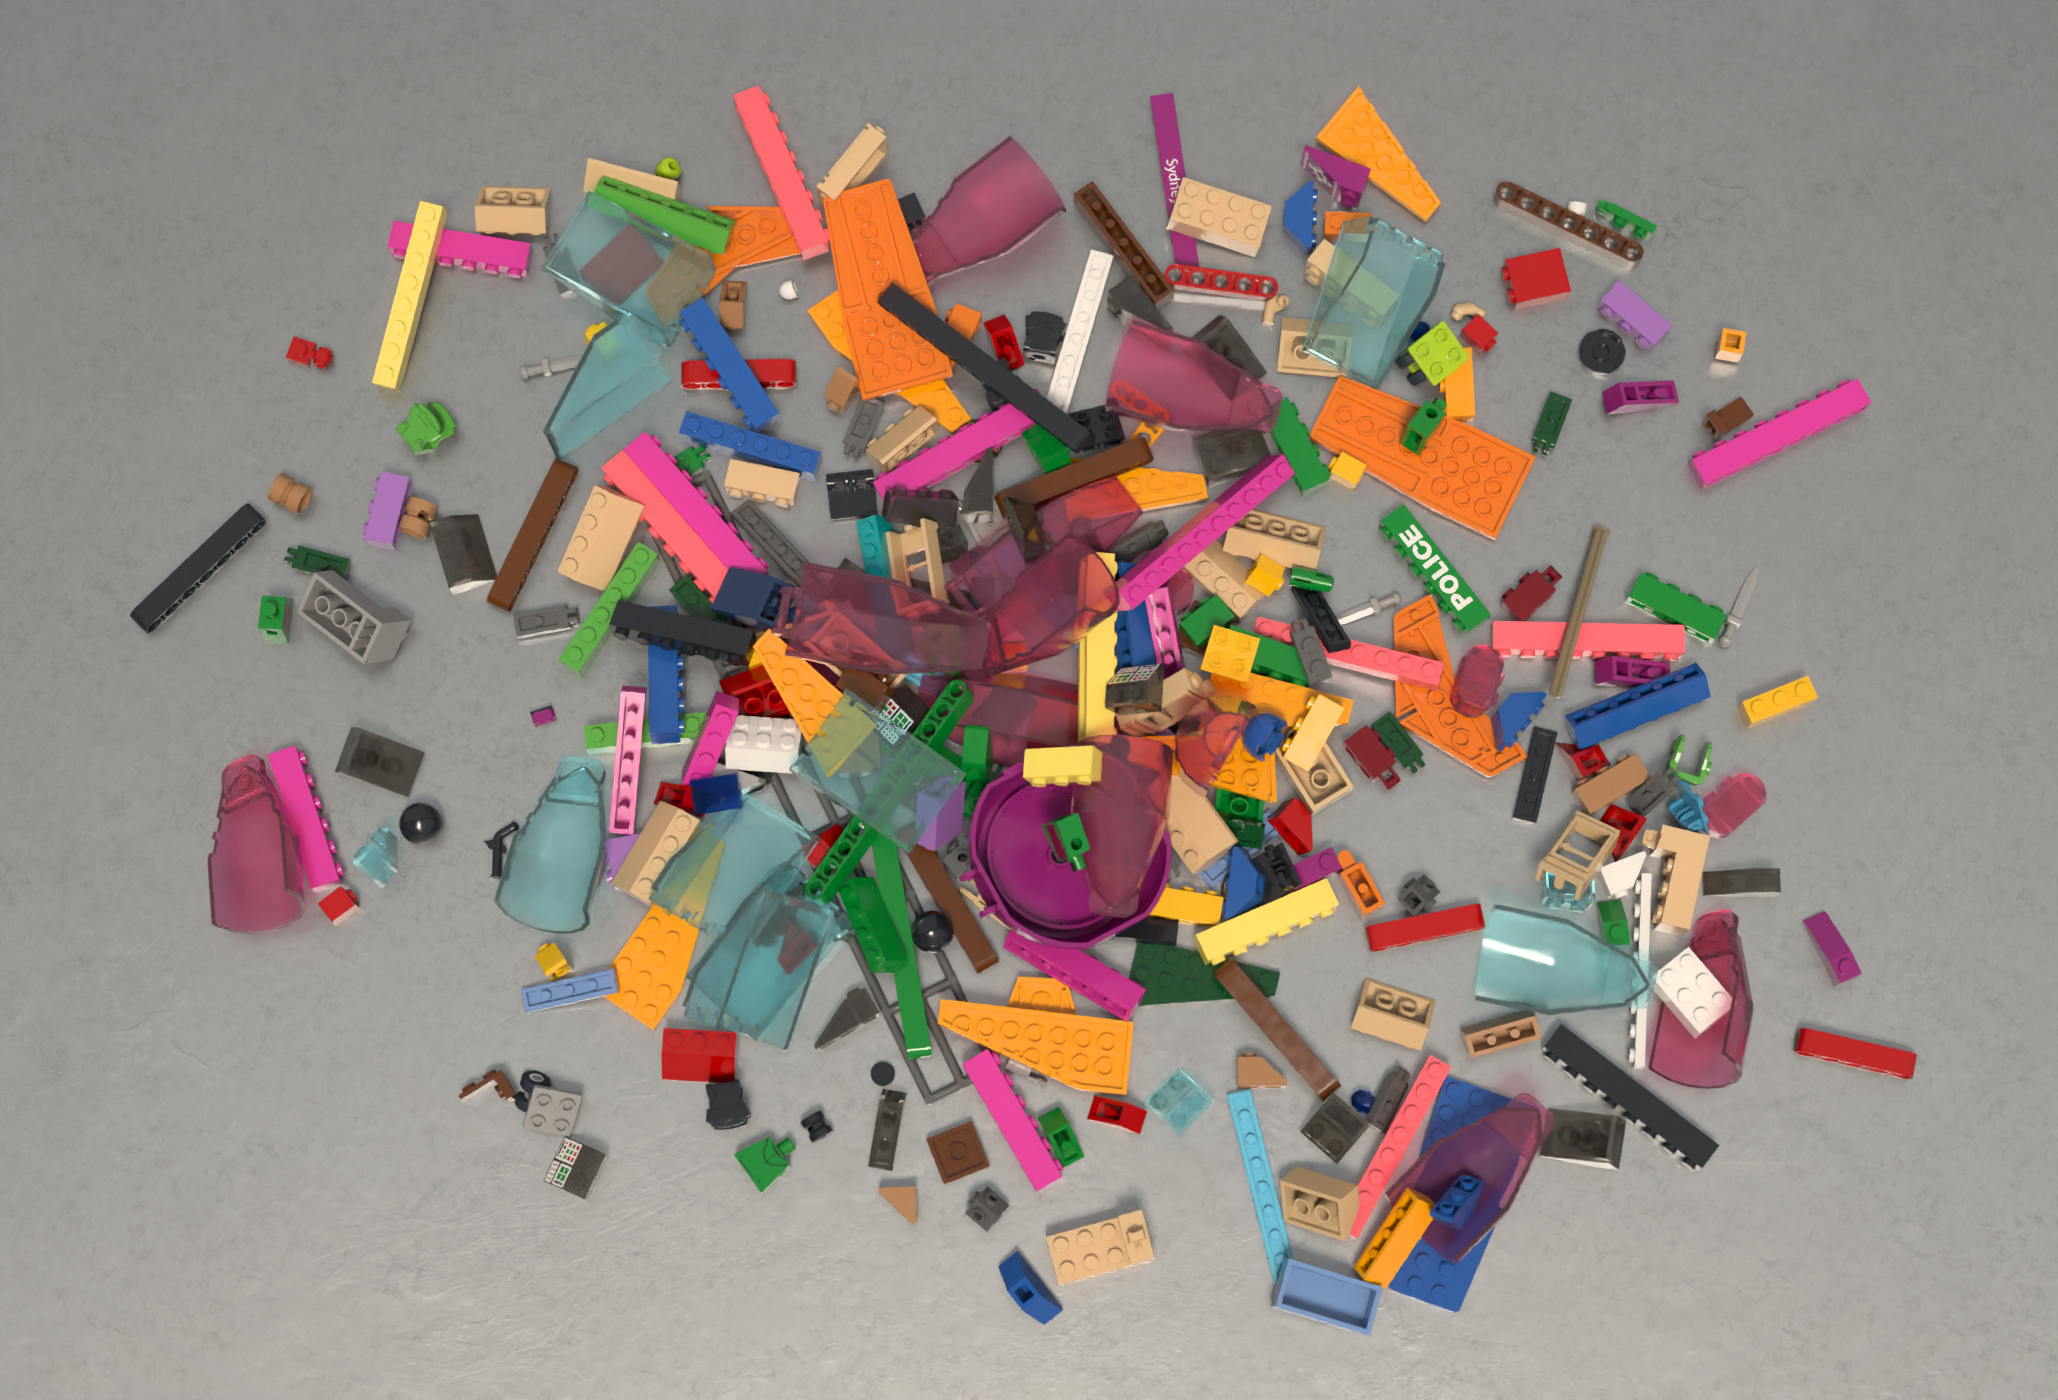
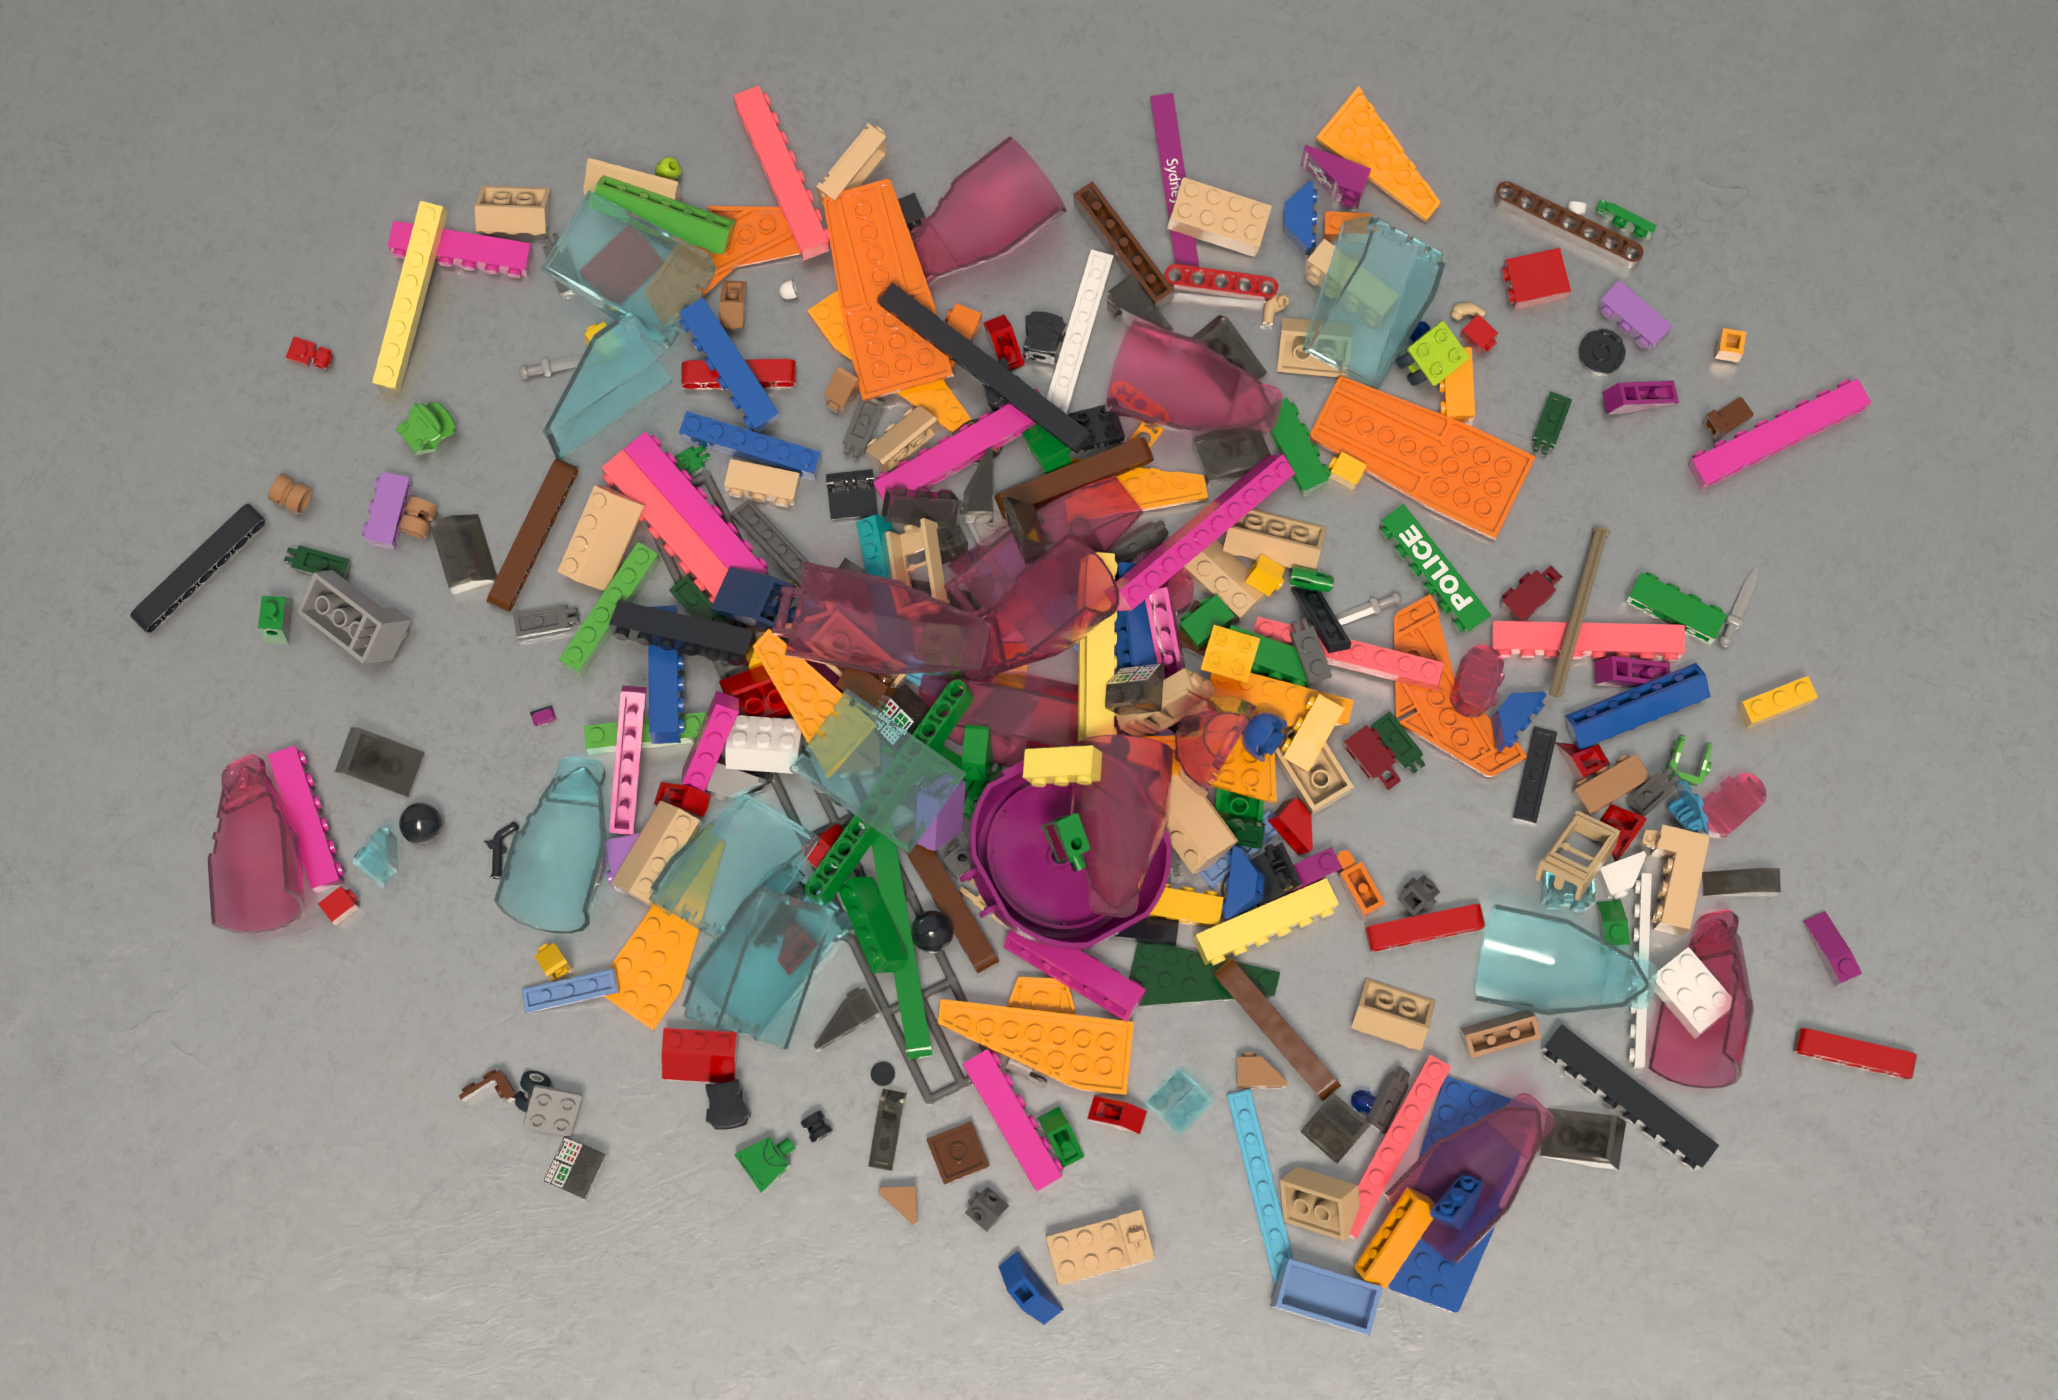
(716, 793): clear blue plate -> none
(1424, 425): green torso -> none

